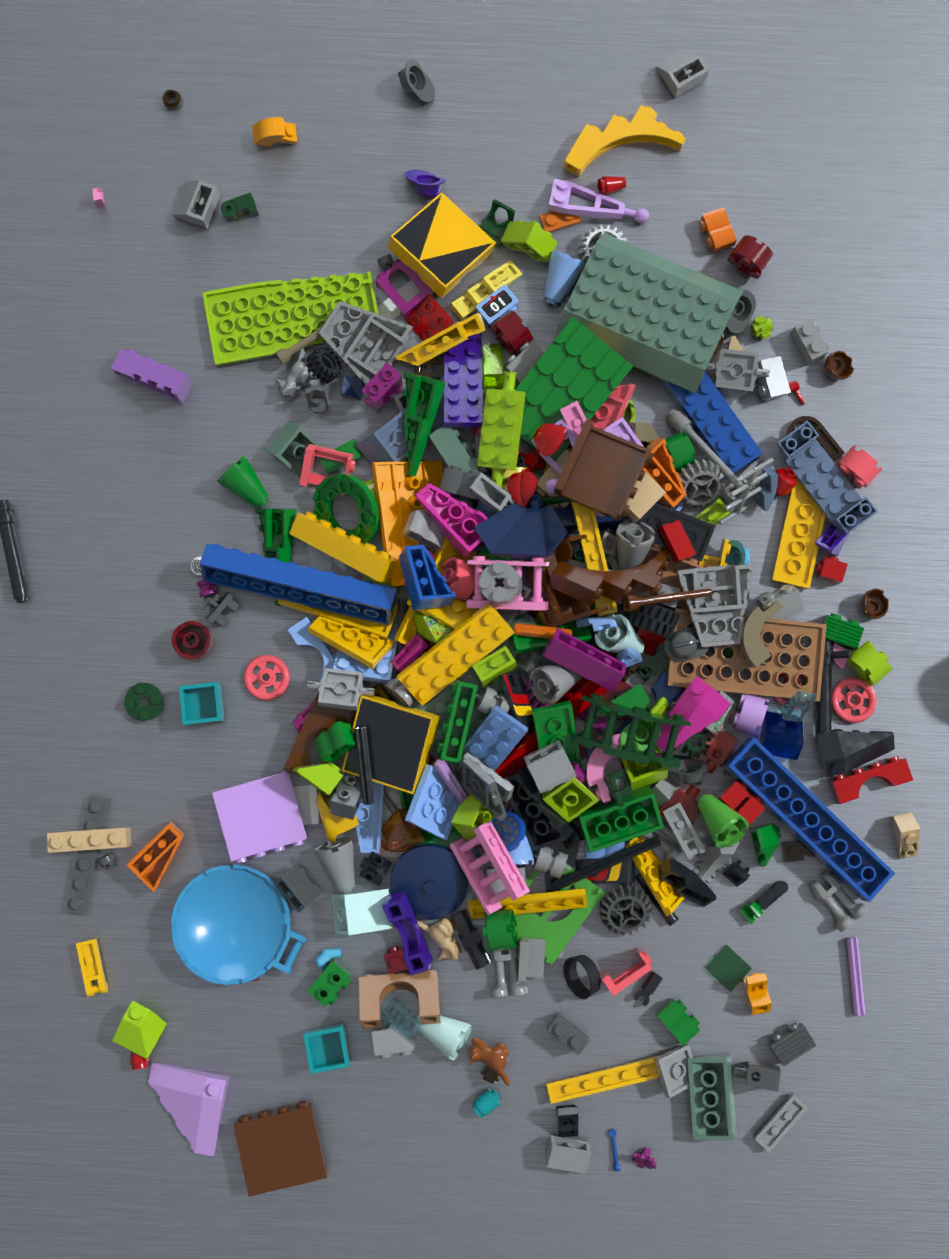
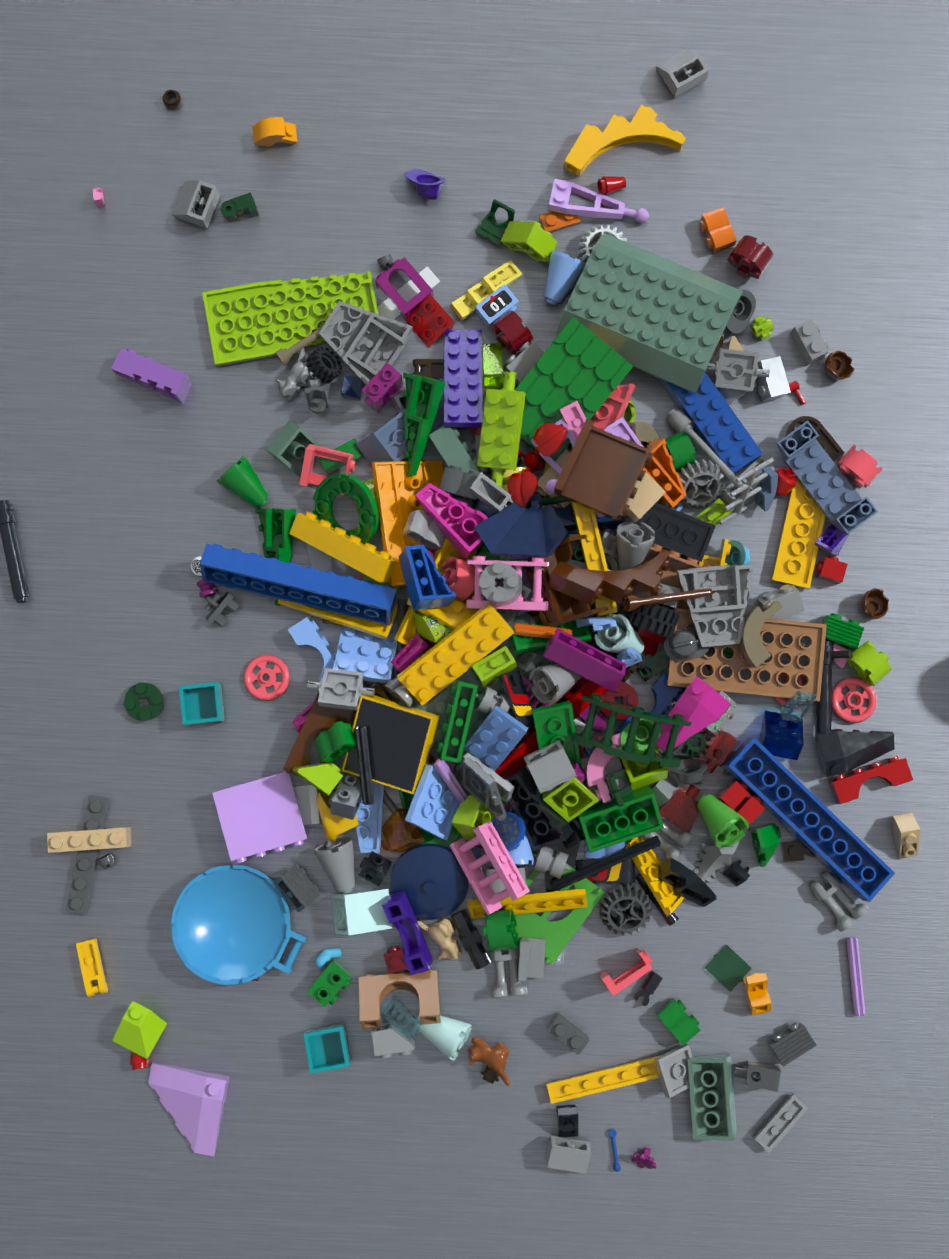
(153, 859): orange wedge -> none
(195, 651): dark red brick -> none
(280, 1148): reddish brown panel -> none
(358, 645): yellow wing -> none
(416, 81): dark grey piece -> none
(441, 245): yellow tile -> none
(443, 341): yellow wedge -> none
(486, 1102): teal brick -> none
(573, 980): black tyre -> none
(633, 697): green slope -> none
(660, 706): lime slope -> none
(676, 541): red panel -> none
(683, 830): light grey plate -> none
(751, 715): lavender brick -> none
(754, 910): piece -> none

